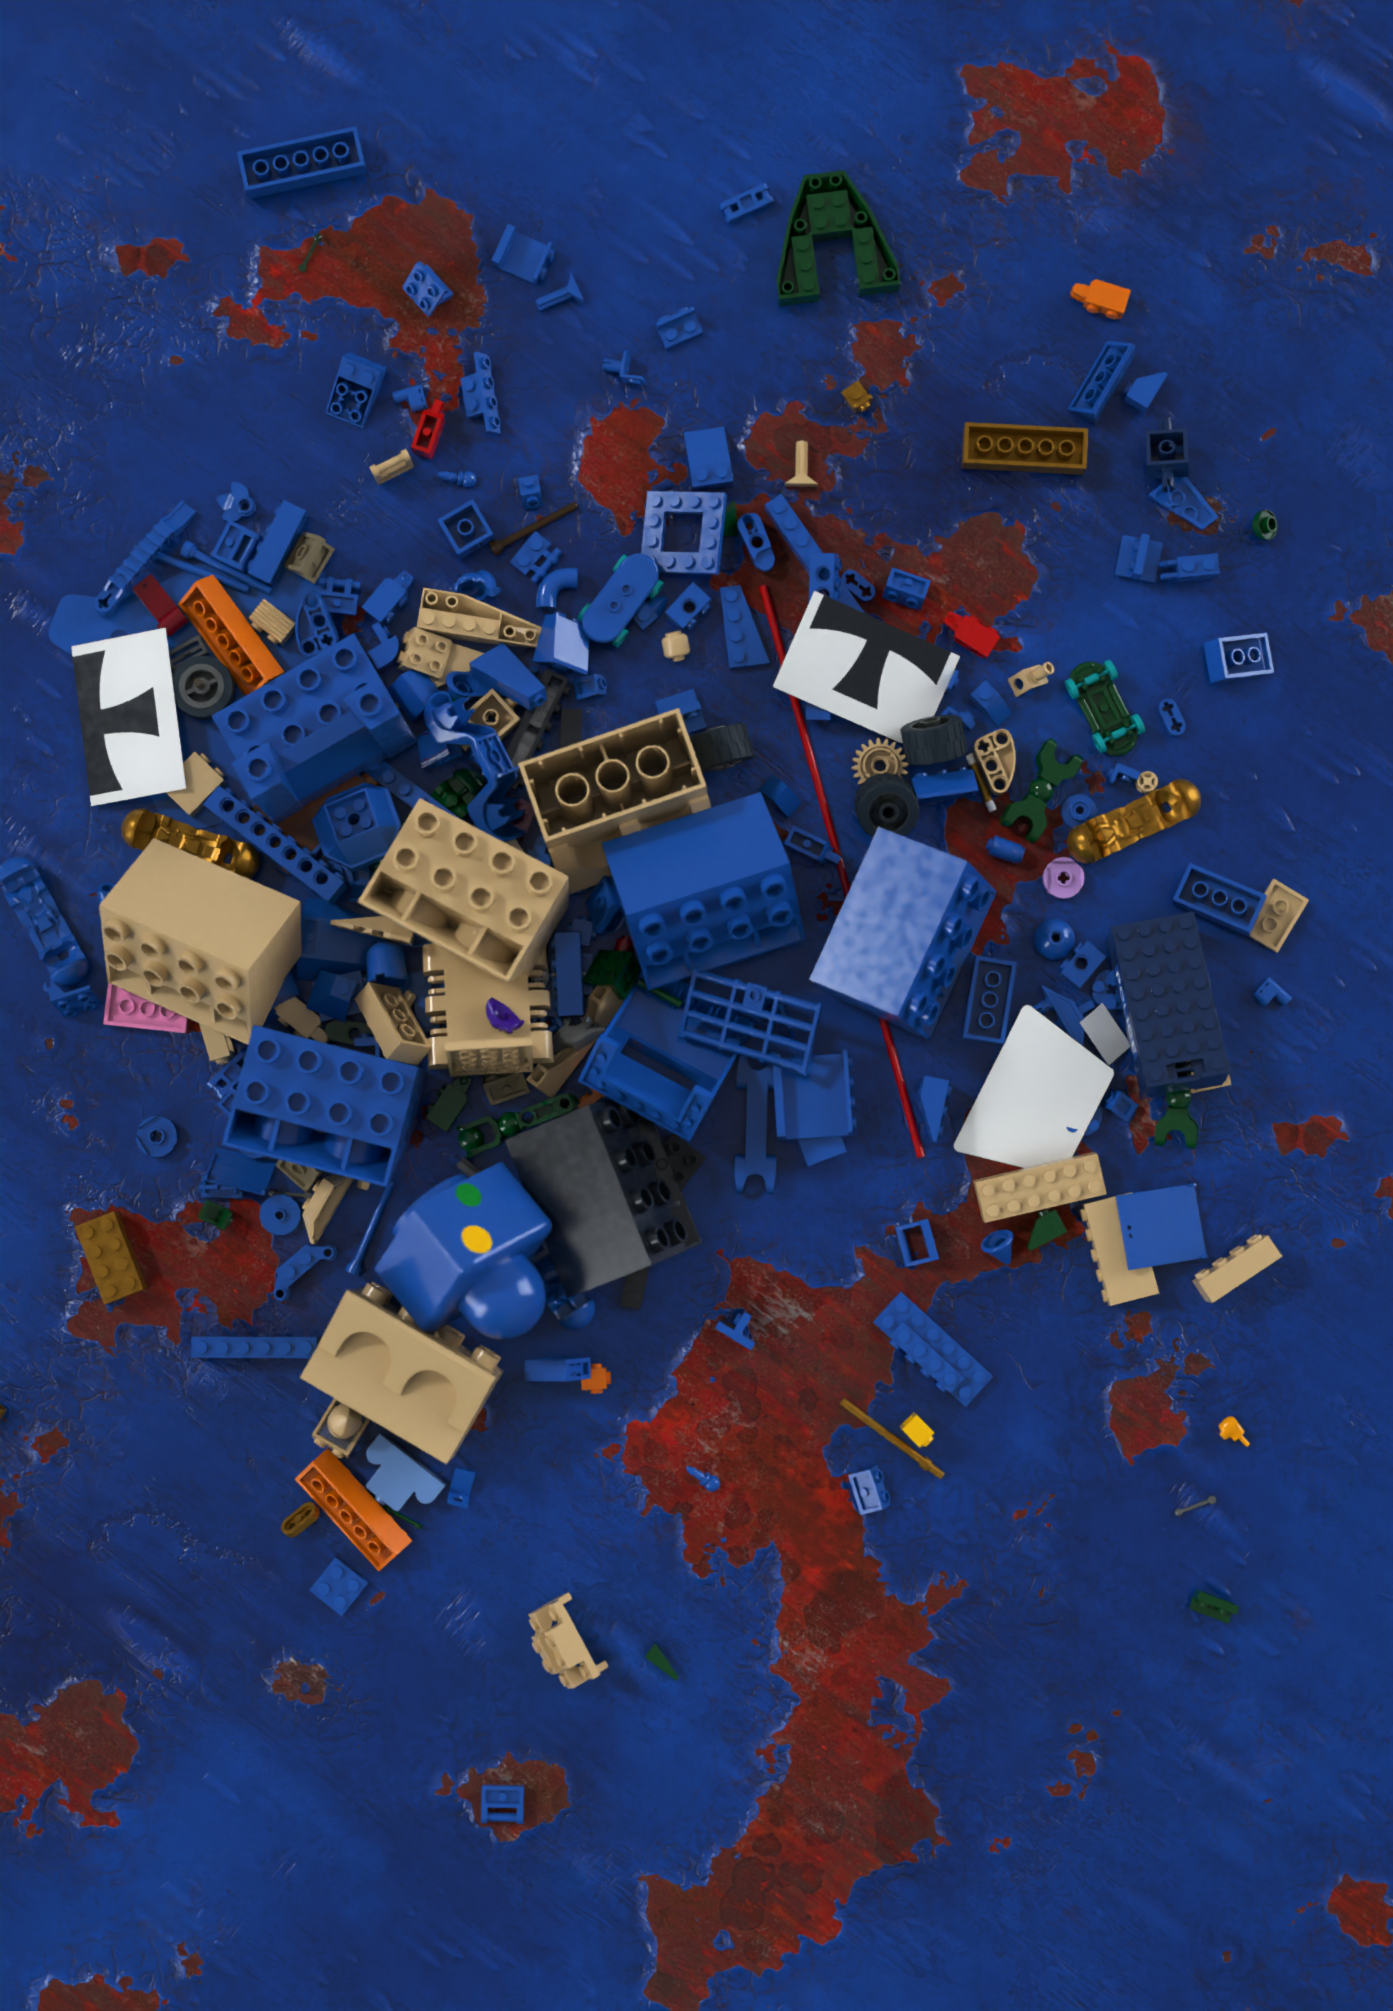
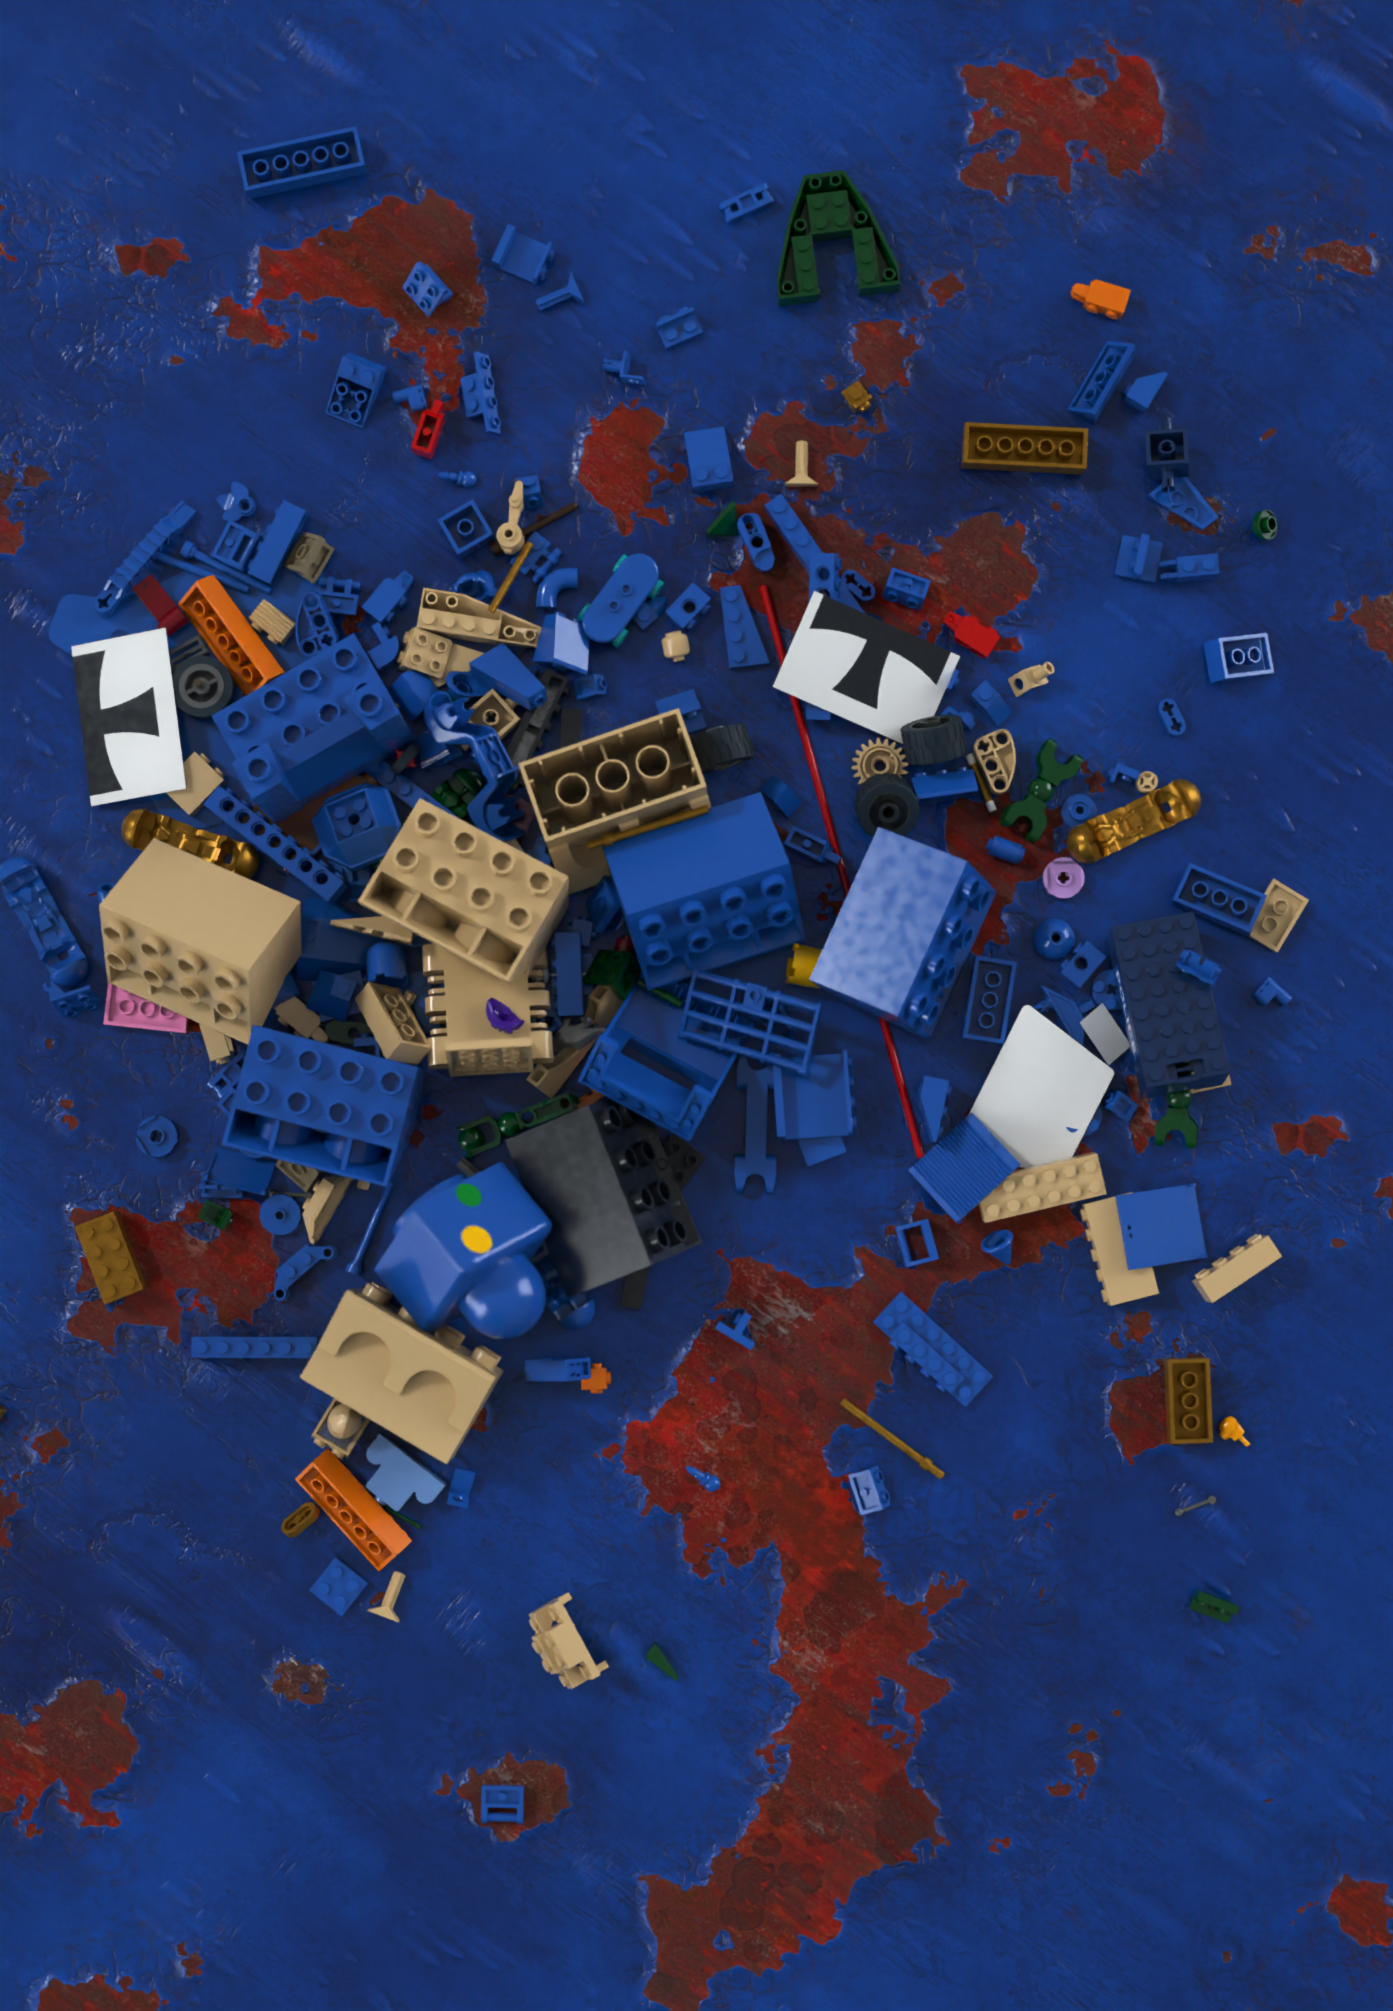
(302, 267): clear green hinge -> none
(390, 1598): none -> tan piece
(392, 467): tan plate -> none
(405, 758): none -> black wheel
(450, 1103): dark green hinge -> none
(504, 1086): dark tan bracket -> none
(509, 534): none -> tan piece
(510, 577): none -> pearl gold bar
(609, 839): none -> pearl gold bar
(709, 504): blue plate -> none
(802, 965): none -> yellow cylinder
(917, 1430): yellow piece -> none
(964, 1167): none -> blue door
(1045, 1229): dark green slope -> none
(1103, 707): dark green piece -> none
(1188, 1400): none -> pearl gold brick
(1205, 972): none -> blue hinge

